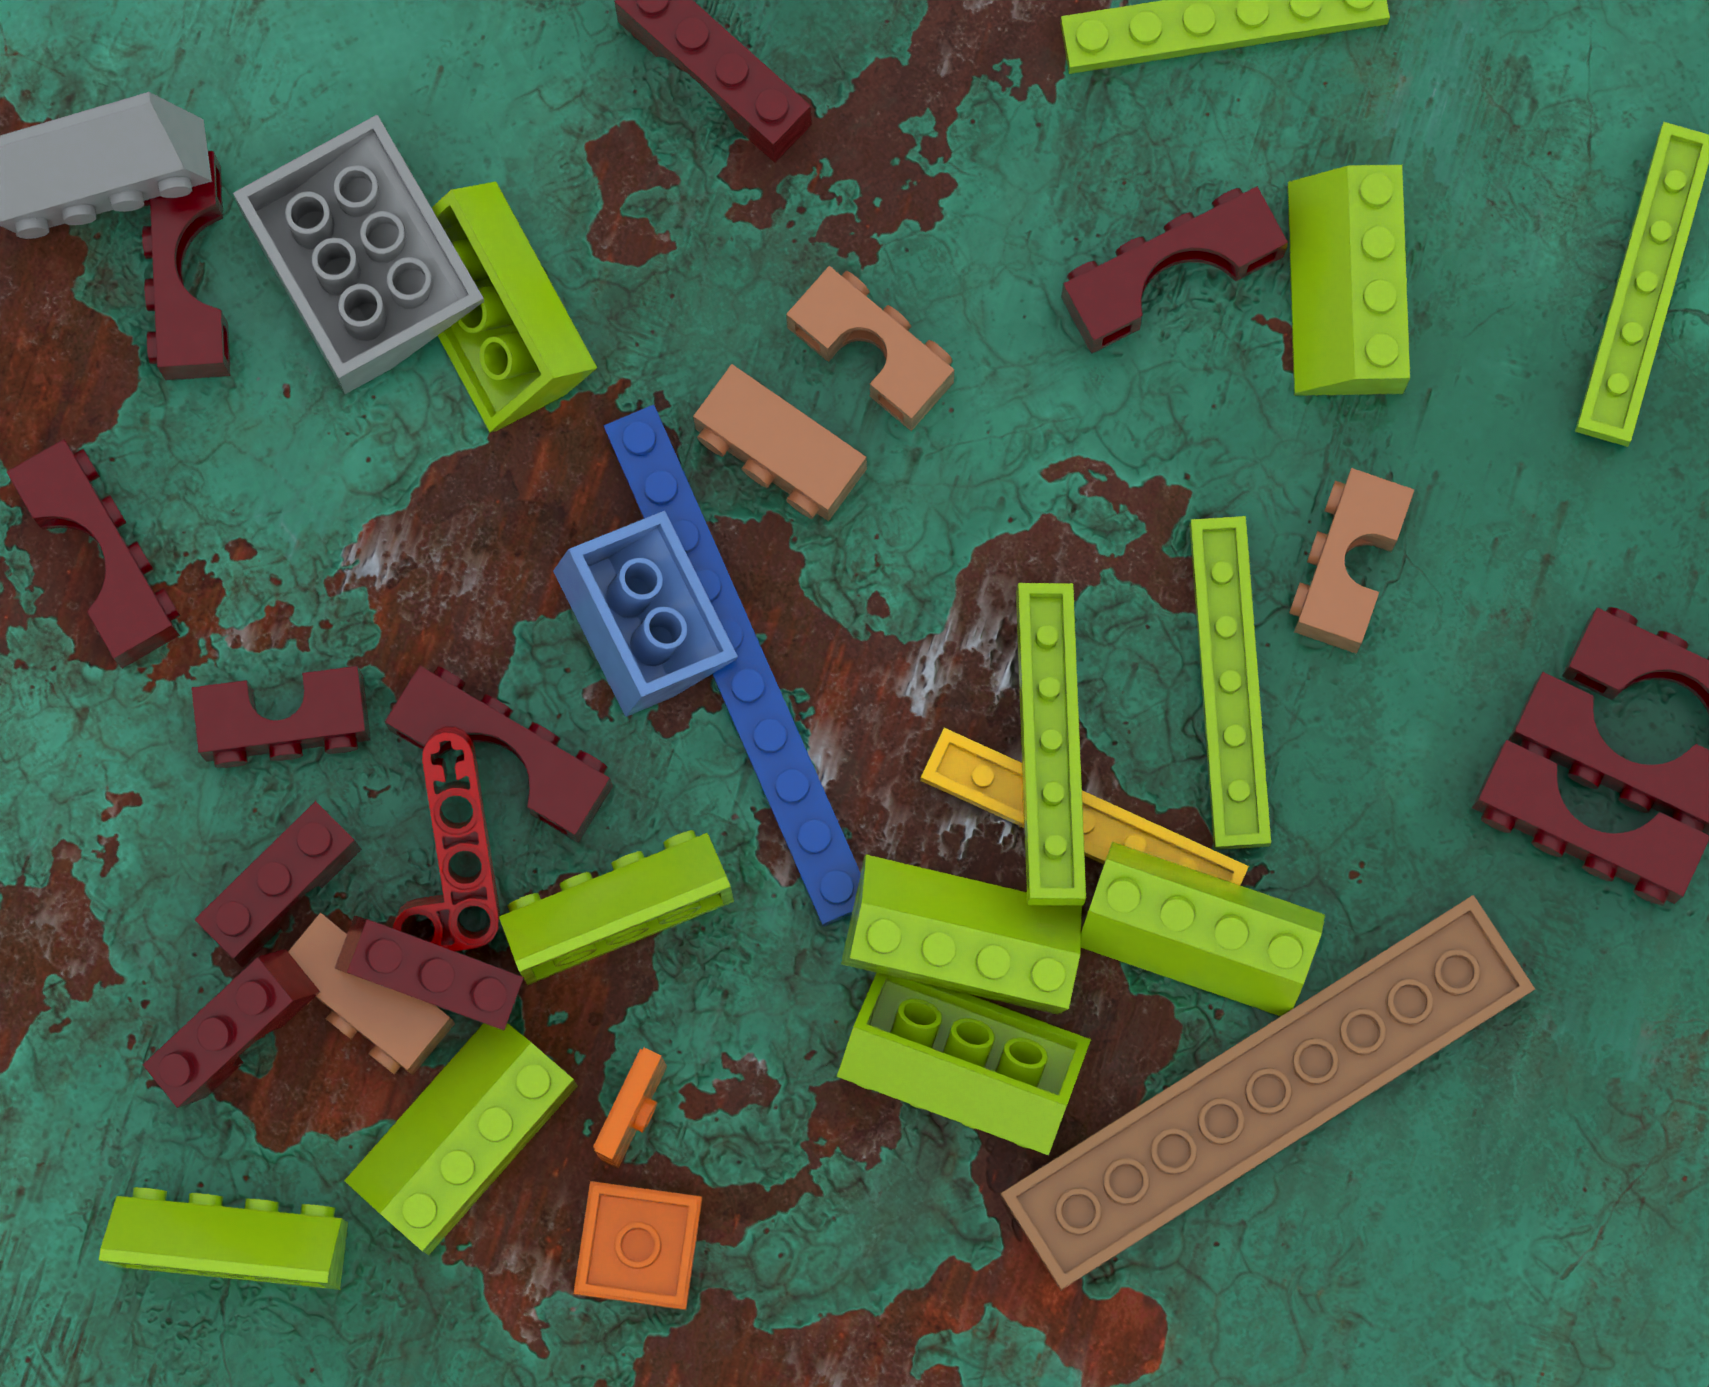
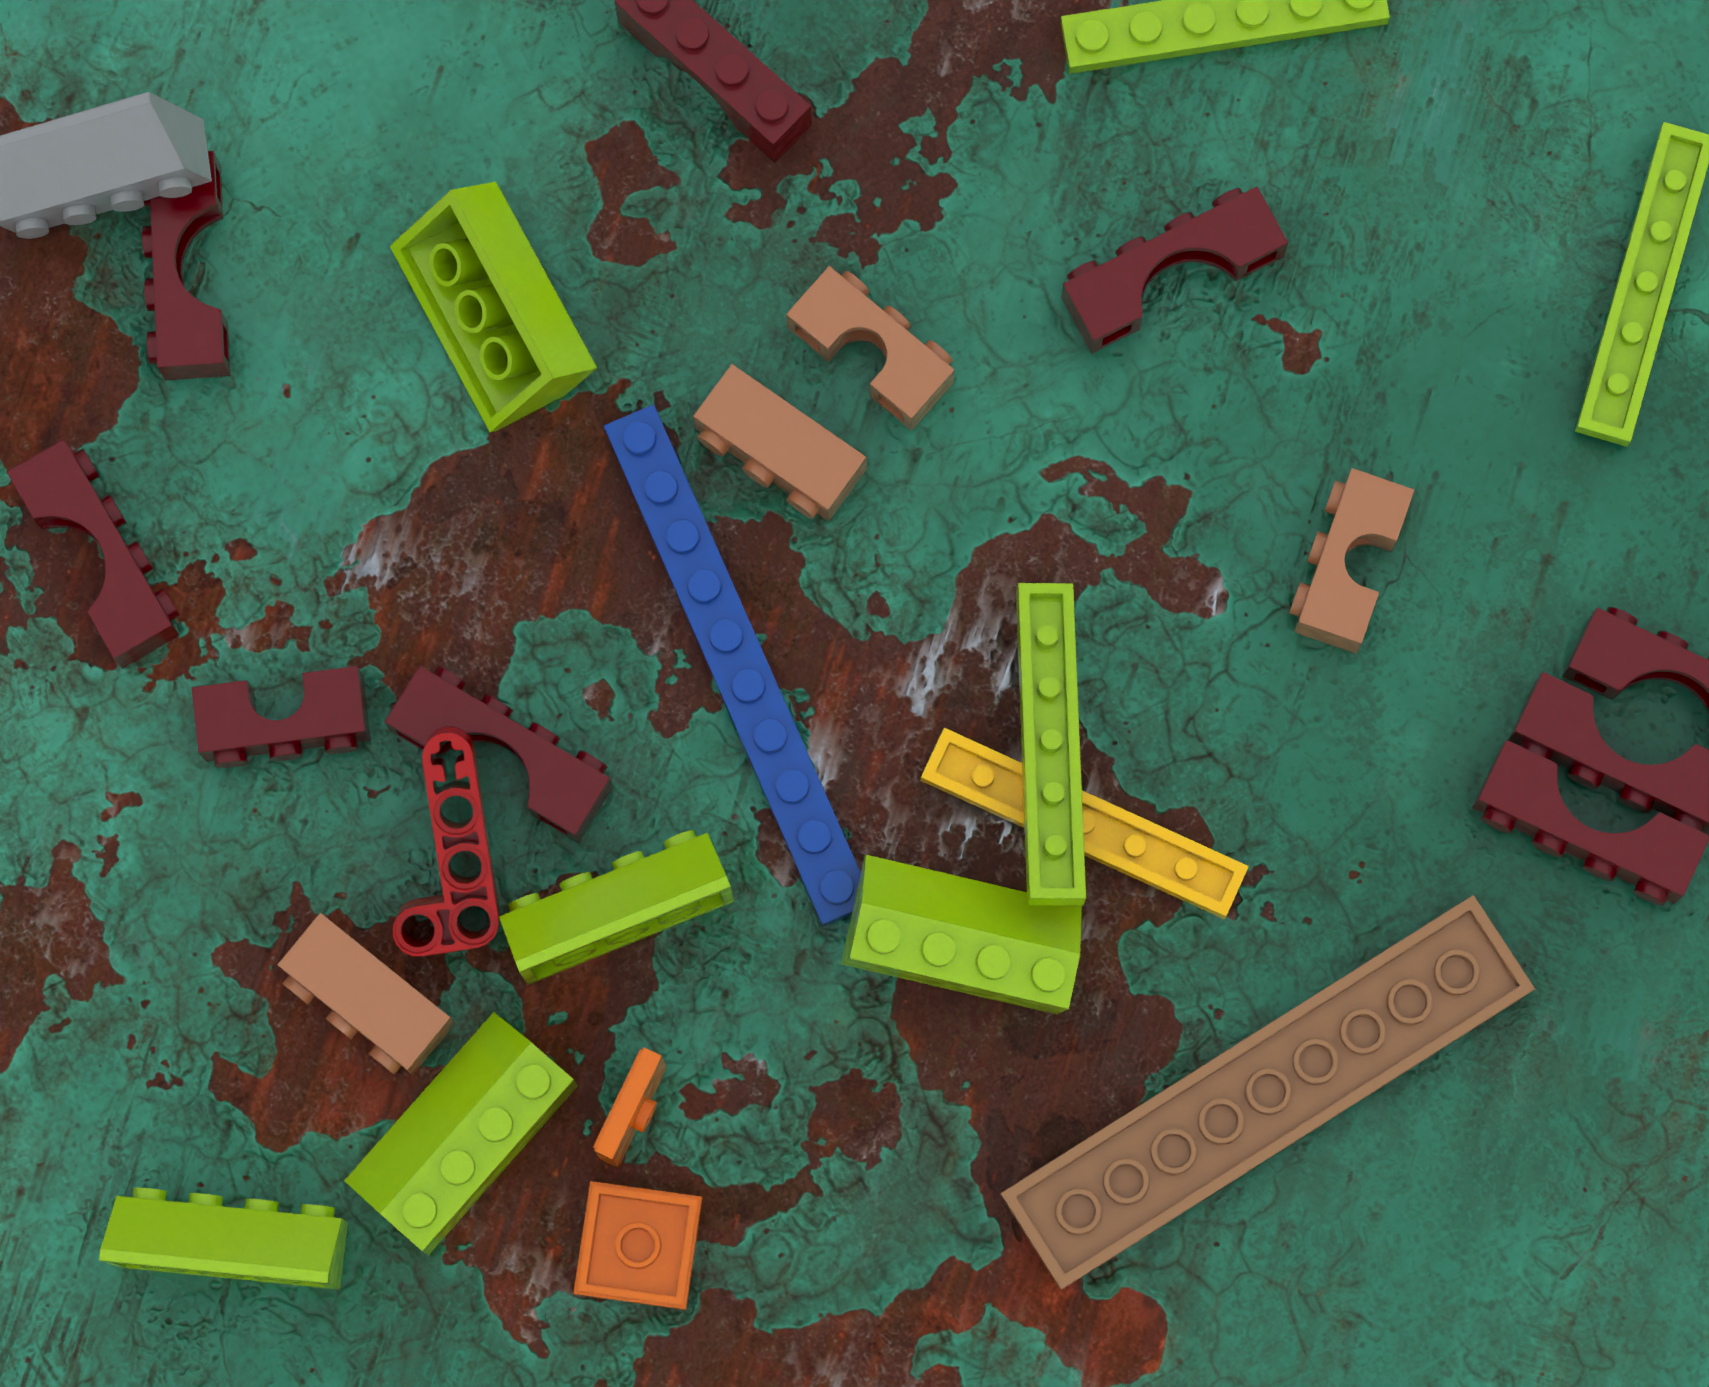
(247, 1009): dark red arch -> none
(260, 897): dark red arch -> none
(359, 252): light grey slope -> none
(429, 972): dark red arch -> none
(644, 612): medium blue slope -> none
(964, 1060): lime slope -> none
(1201, 930): lime slope -> none
(1230, 683): lime plate -> none
(1349, 282): lime slope -> none

